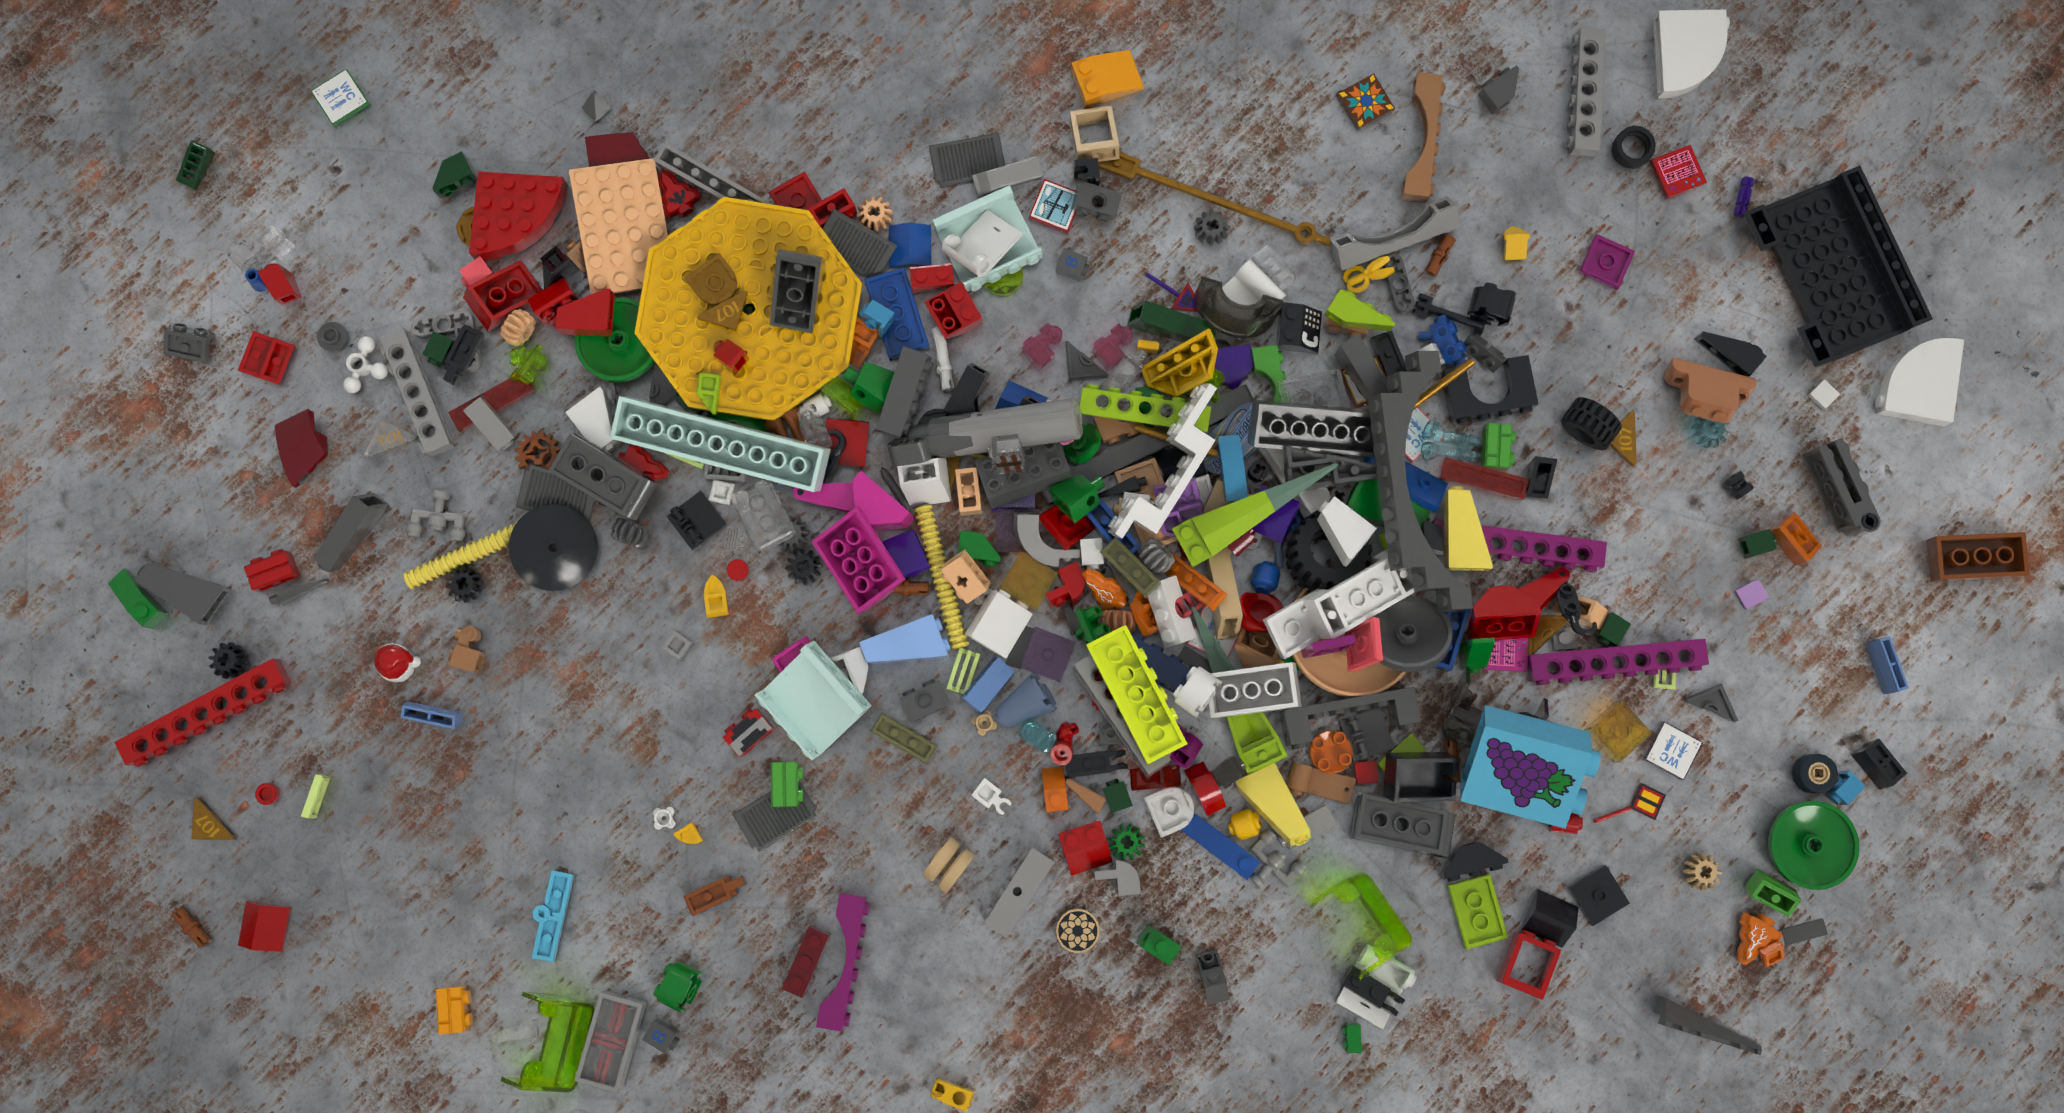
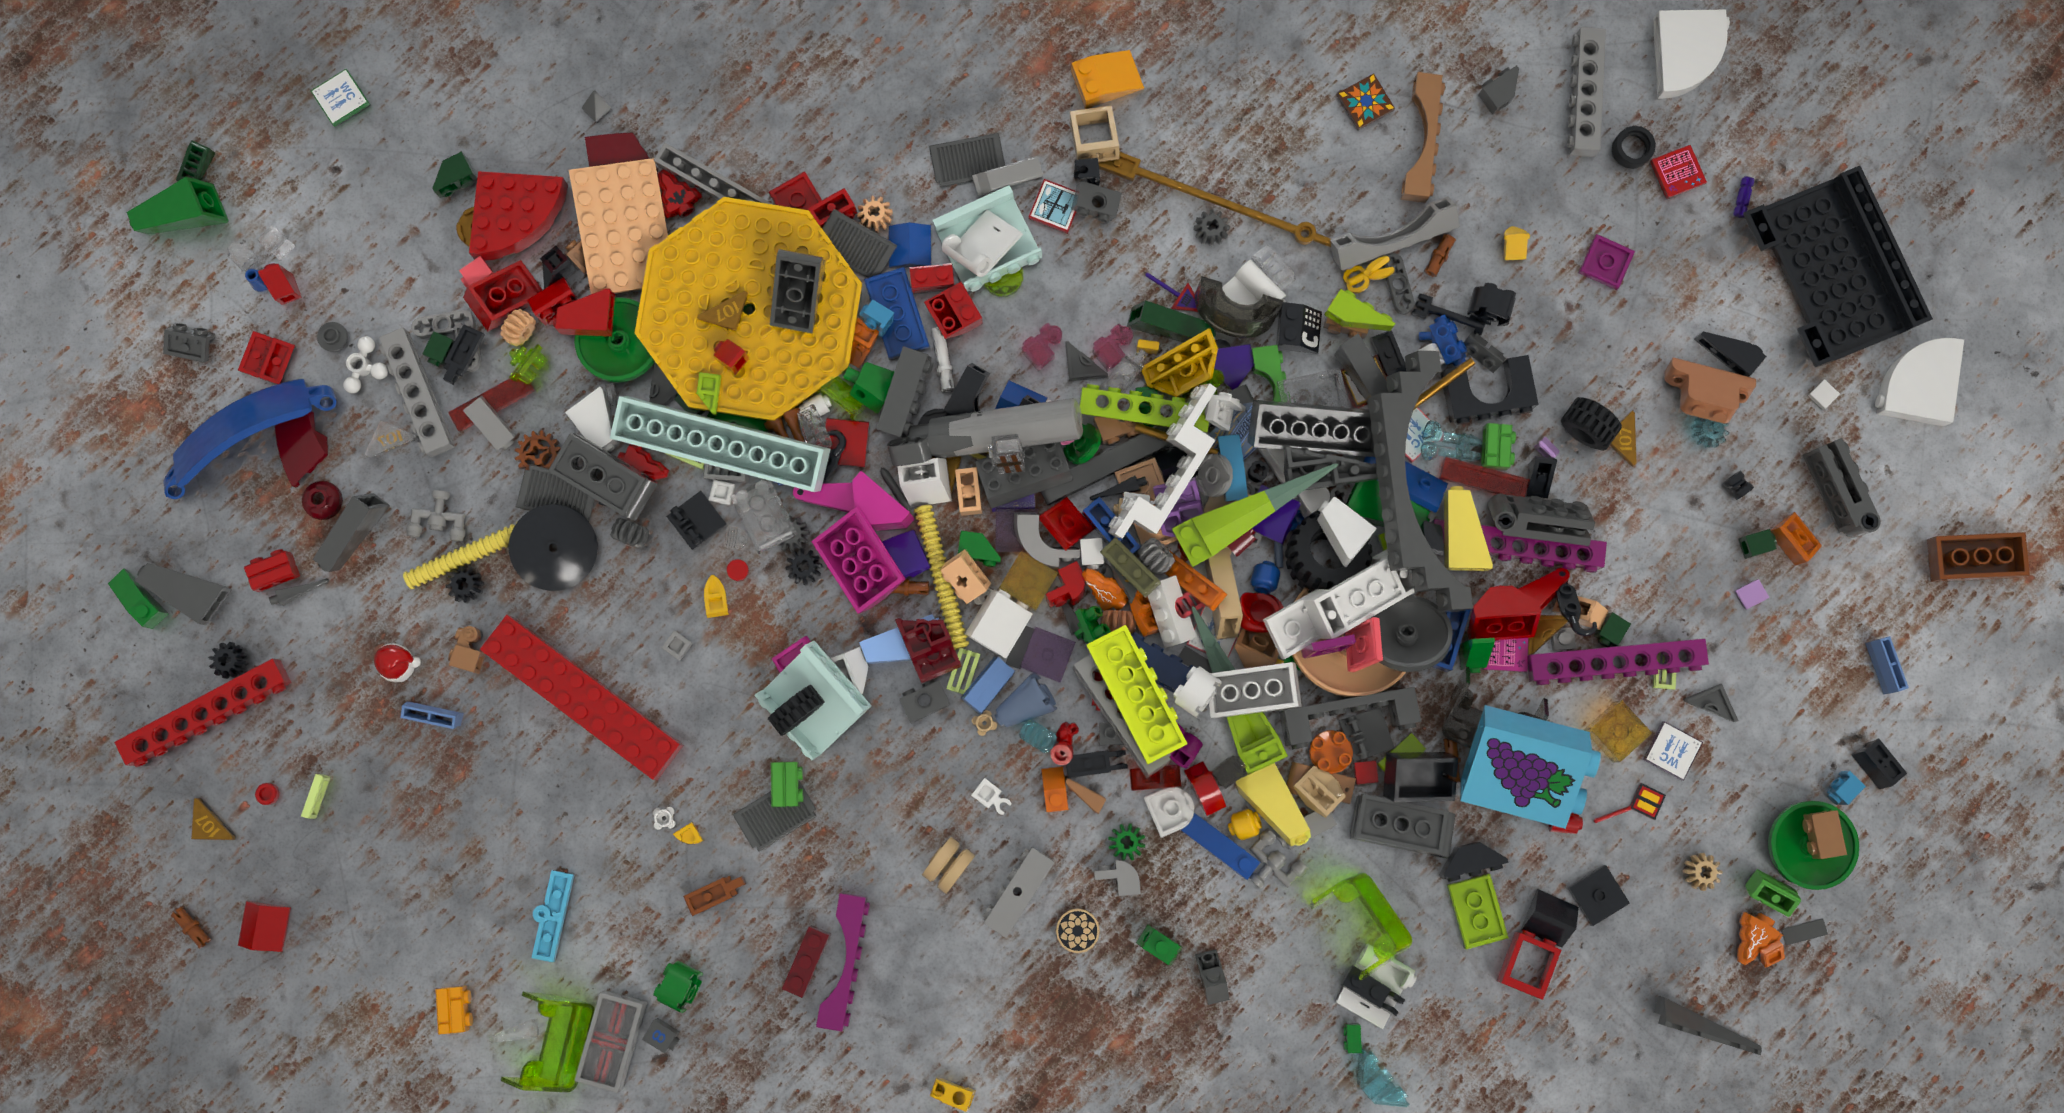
(179, 207): none -> green slope
(239, 421): none -> blue panel
(331, 504): none -> dark red piece
(581, 697): none -> red brick
(713, 281): pearl gold tile -> none
(747, 732): brick -> none
(796, 710): none -> black tyre
(904, 738): olive tile -> none
(928, 647): none -> dark red slope
(1072, 265): dark grey brick -> none
(1077, 496): green torso -> none
(1085, 847): red slope -> none
(1117, 795): dark green brick -> none
(1214, 475): none -> light grey tile
(1221, 409): none -> white bracket
(1319, 791): none -> tan slope
(1377, 1082): none -> clear light blue slope
(1542, 518): none -> dark grey hinge
(1546, 448): none -> lavender slope
(1806, 773): black wheel -> none
(1824, 834): none -> medium nougat brick

